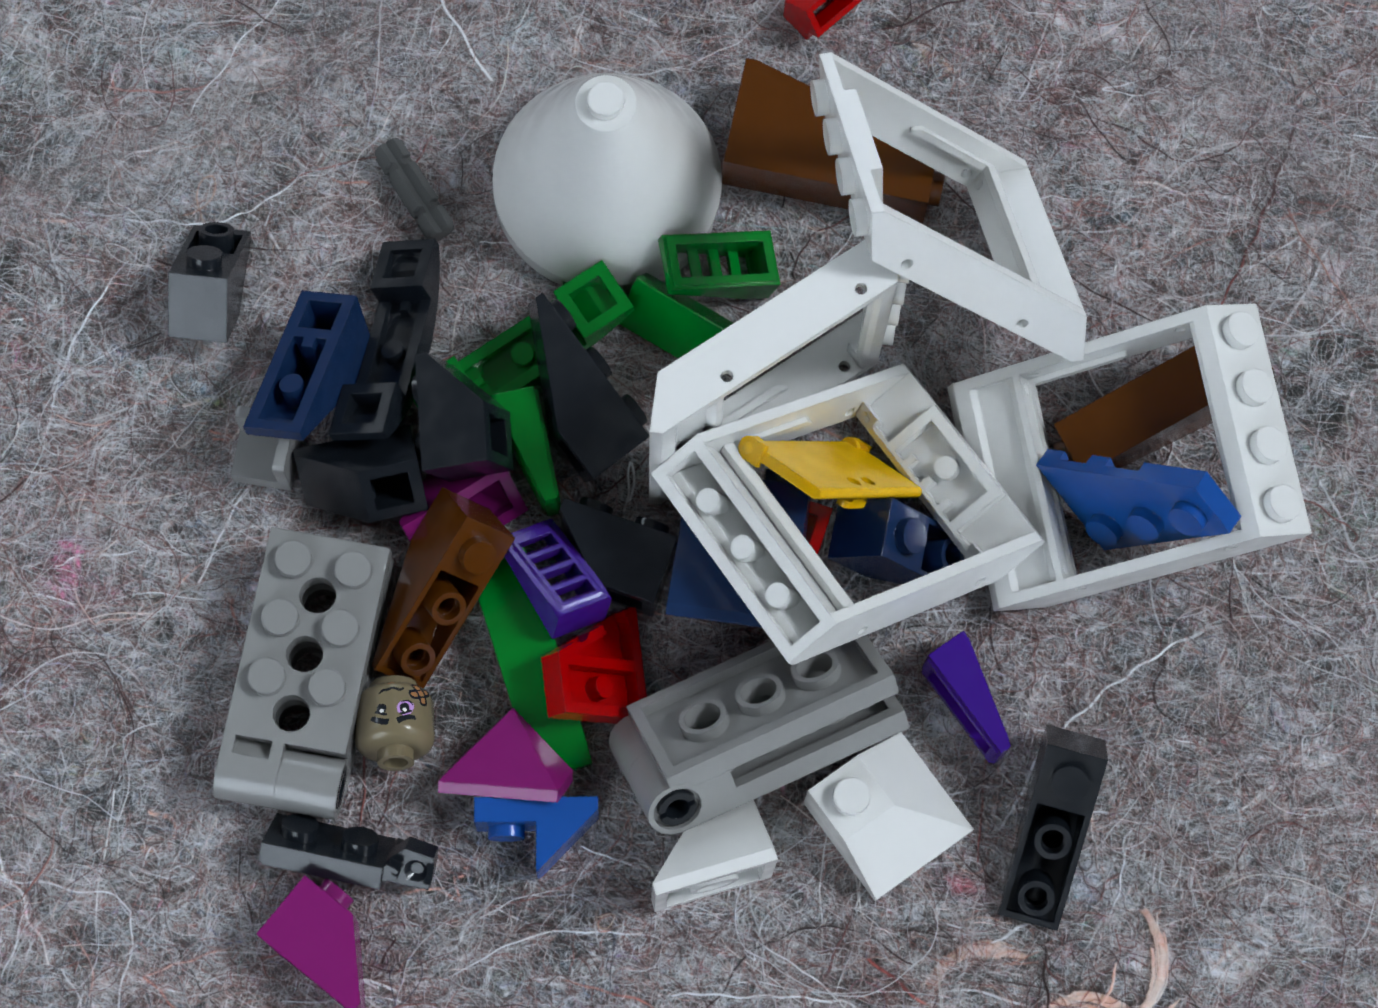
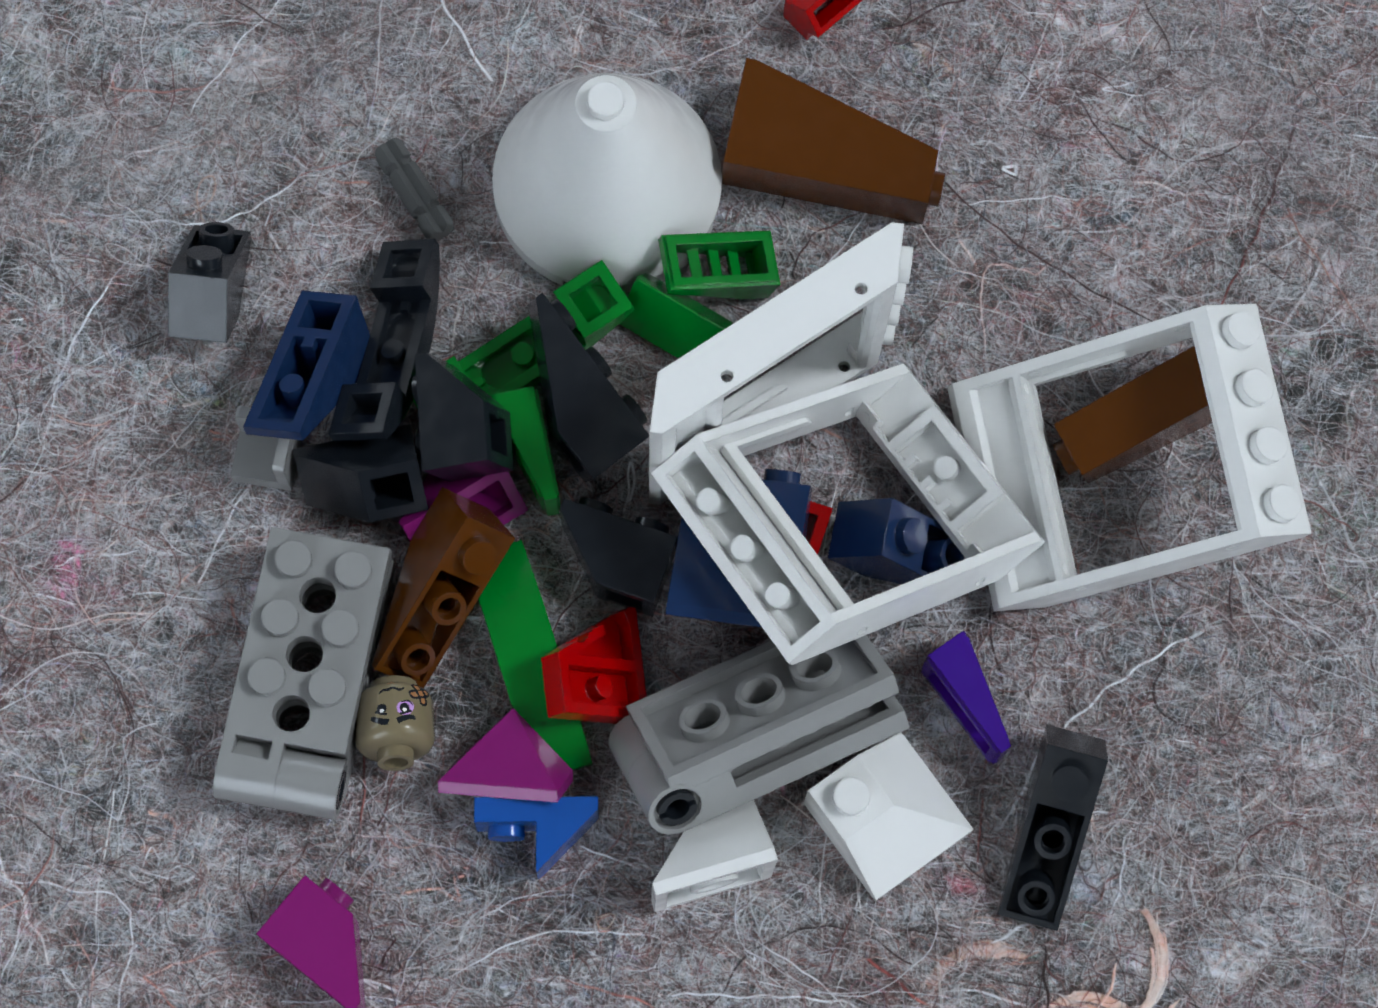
(347, 854): black hinge -> none
(557, 615): dark purple slope -> none
(830, 469): yellow door -> none
(1028, 280): white window -> none
(1139, 506): blue wing -> none

